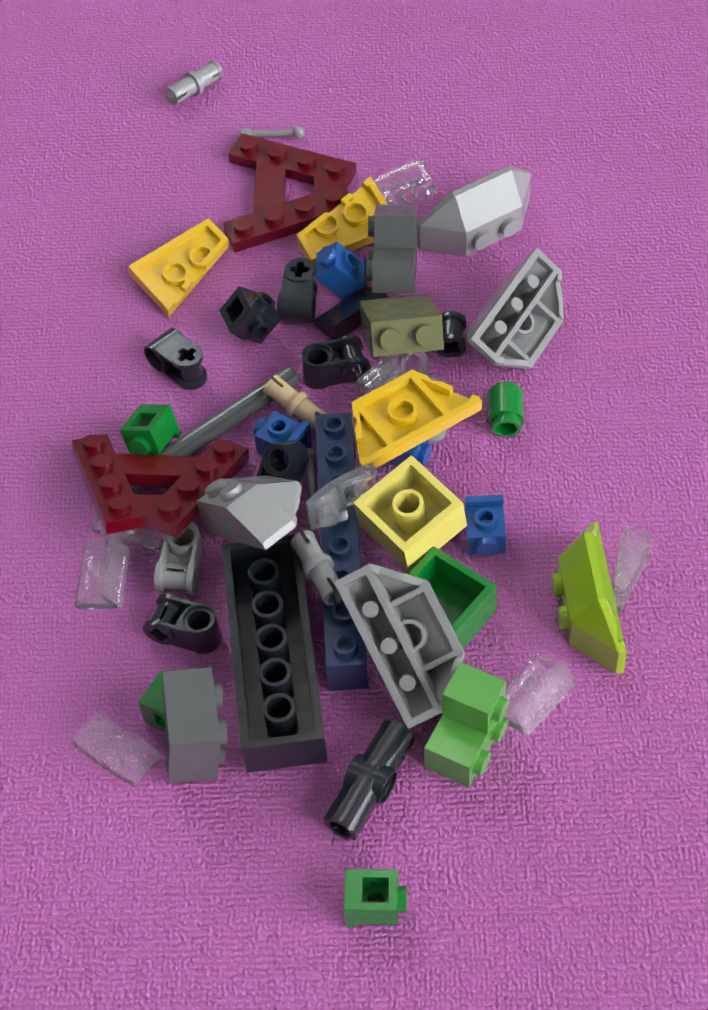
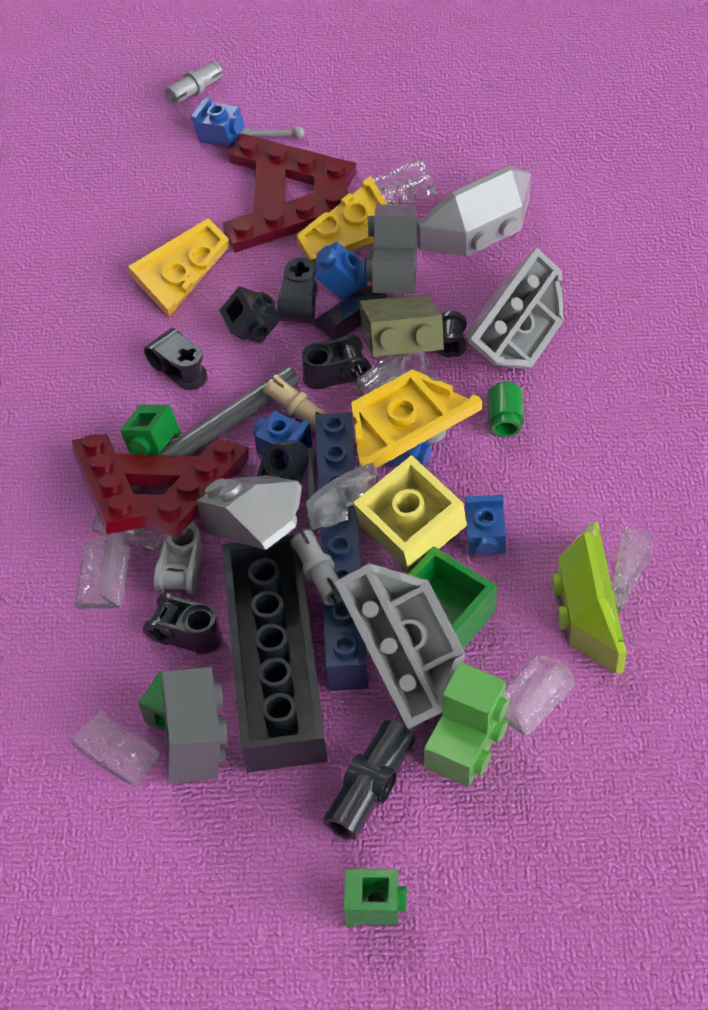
(217, 122): none -> blue brick

